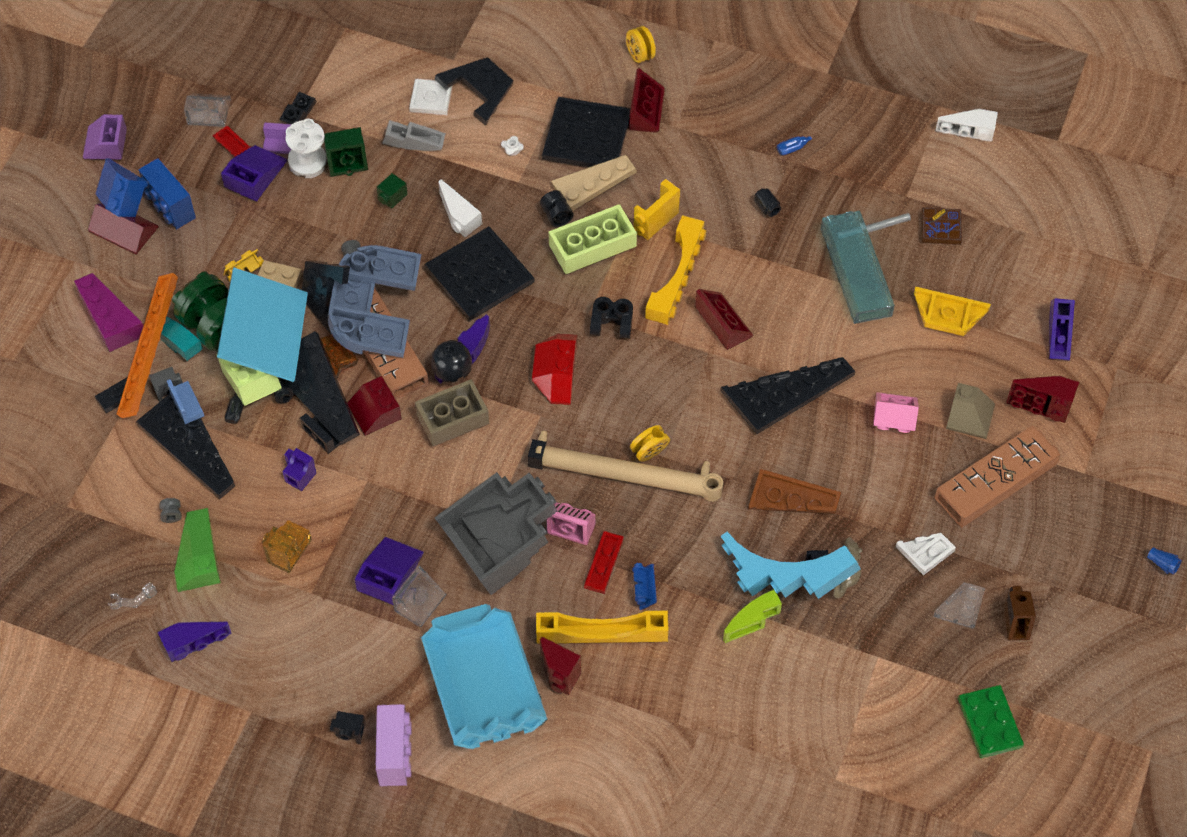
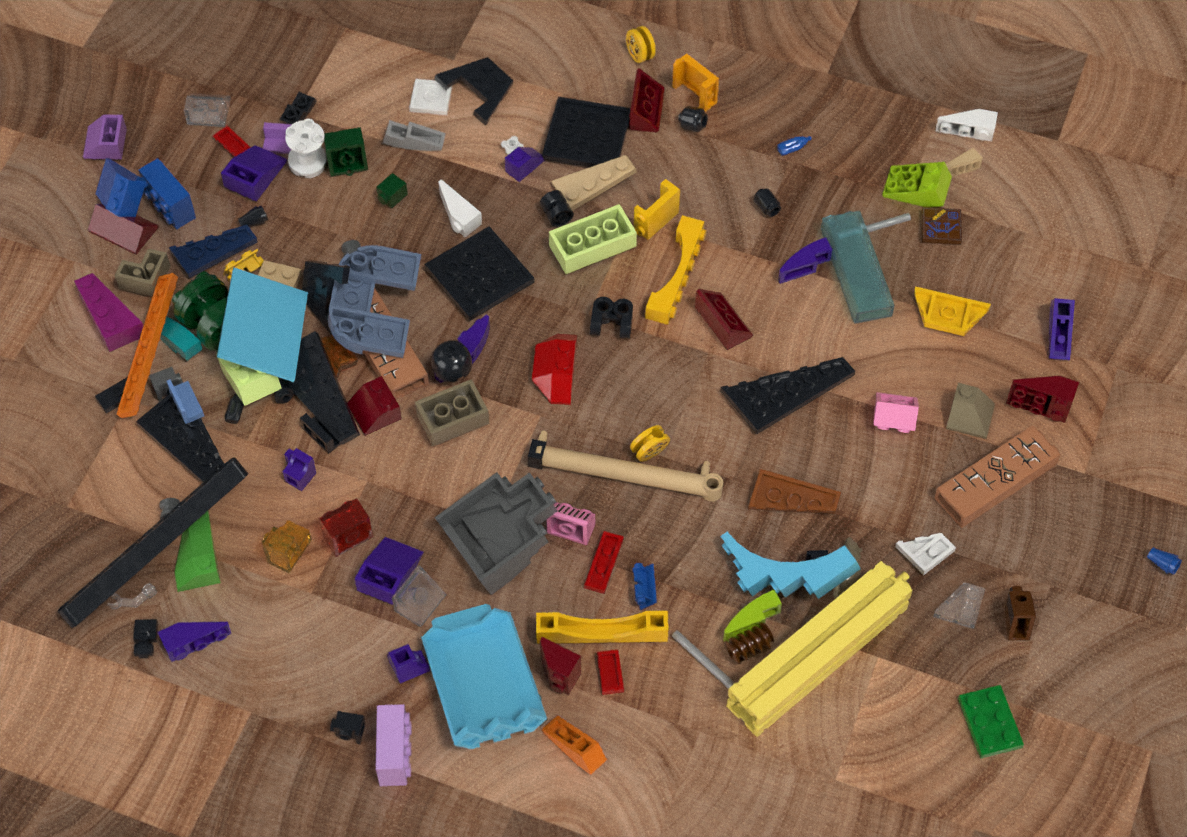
(144, 276): none -> dark tan brick
(144, 636): none -> black plate
(152, 542): none -> black beam
(203, 254): none -> dark blue wing
(253, 217): none -> black cone
(346, 527): none -> clear red brick
(407, 663): none -> dark purple brick
(522, 162): none -> dark purple slope
(575, 744): none -> orange slope
(610, 672): none -> red tile
(693, 119): none -> black head
(697, 79): none -> light orange panel
(706, 662): none -> light grey bar
(748, 642): none -> reddish brown piece
(806, 260): none -> dark purple slope
(819, 648): none -> light yellow brick
(918, 184): none -> lime slope
(965, 163): none -> tan slope

